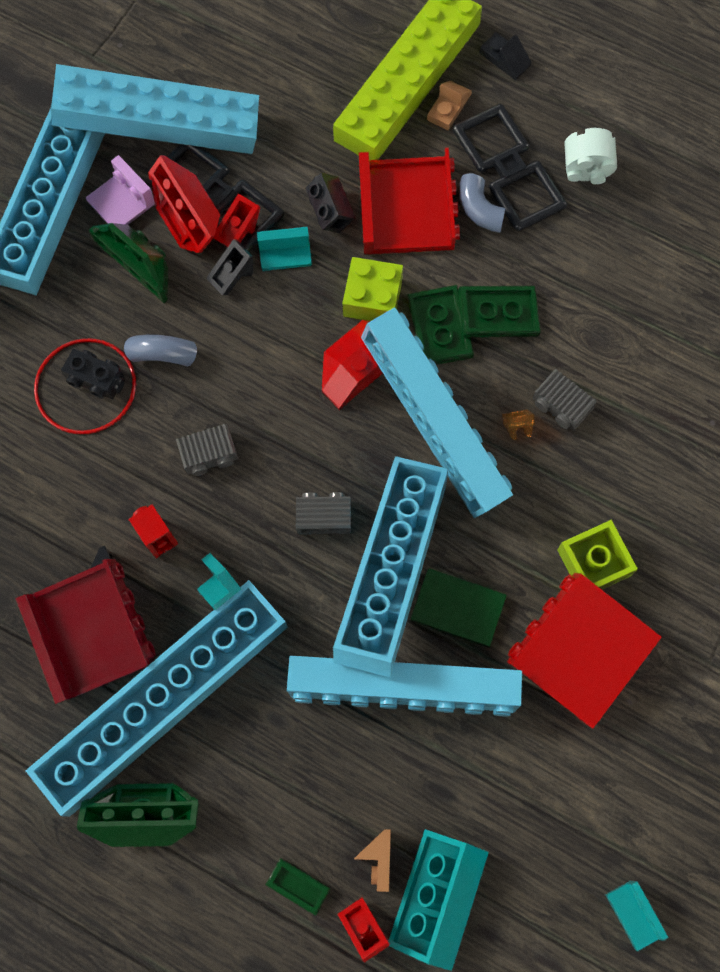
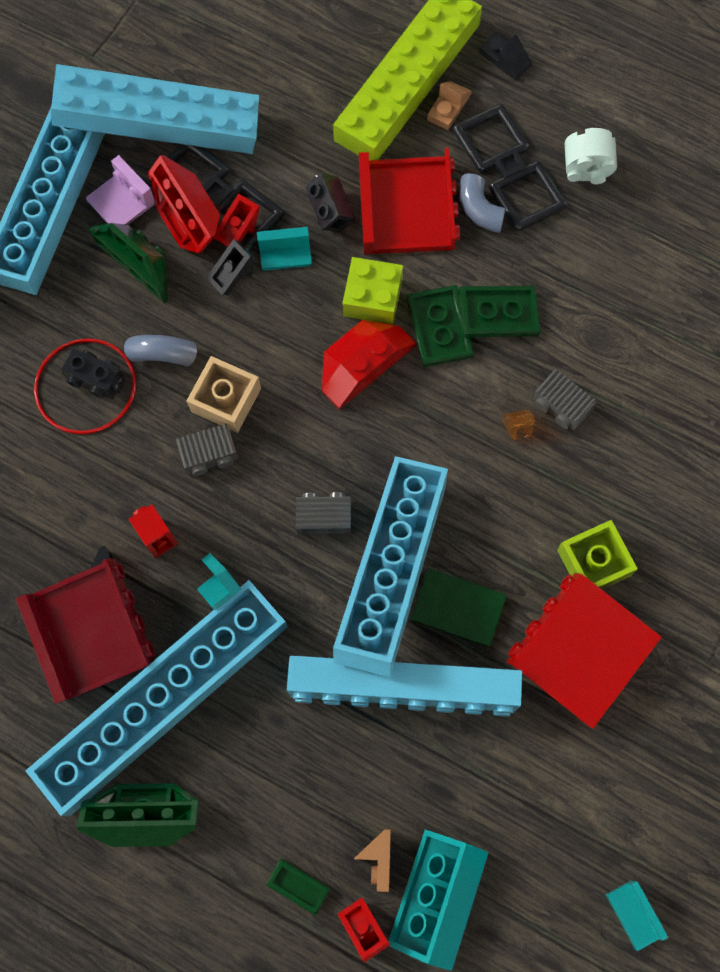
(224, 394): none -> tan brick
(435, 412): medium azure brick -> none

